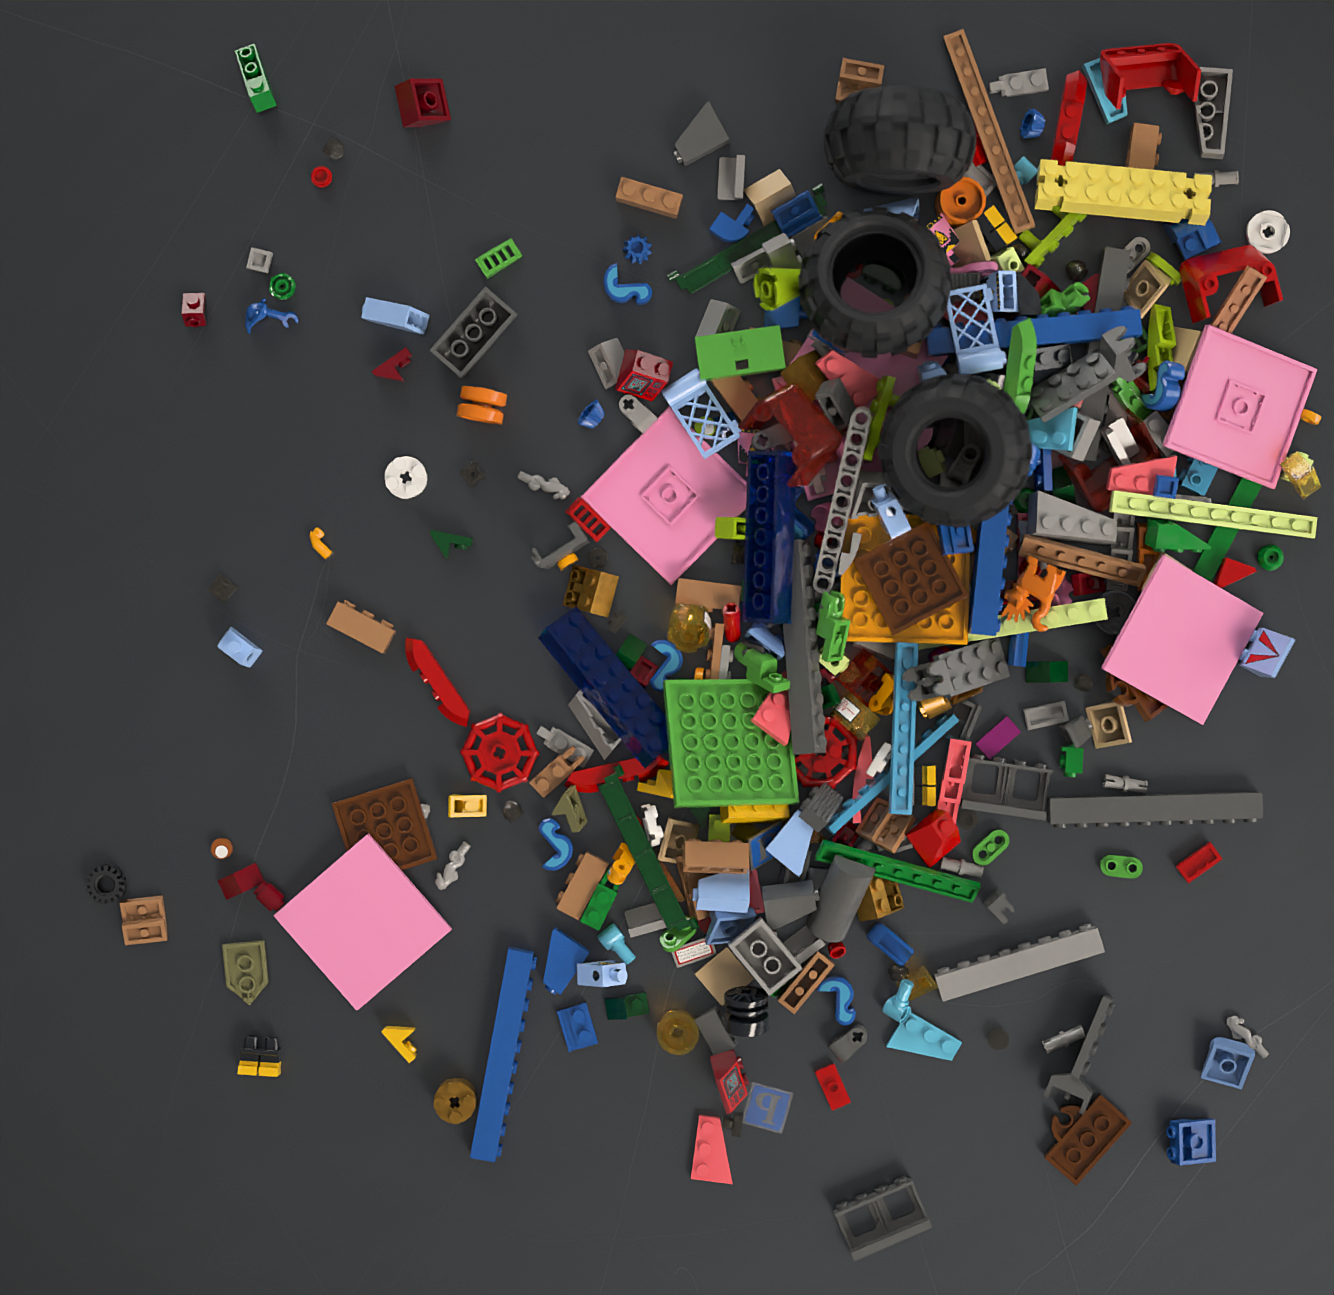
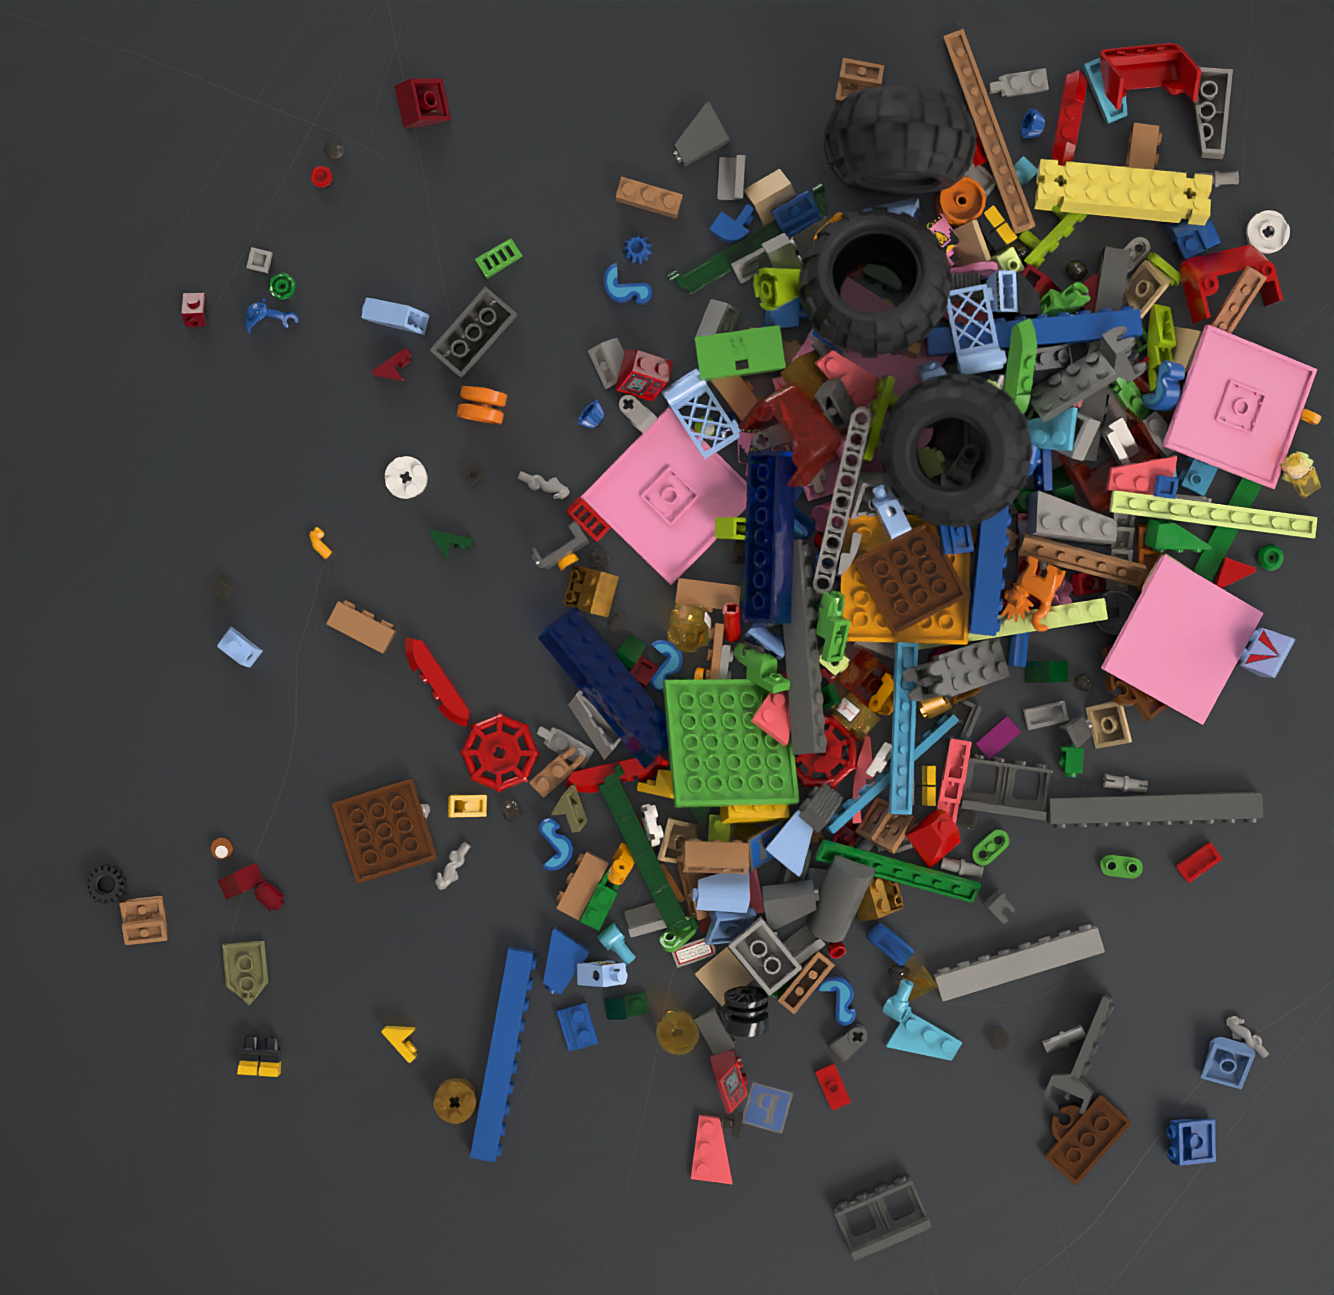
(255, 78): green slope -> none
(362, 922): bright pink tile -> none

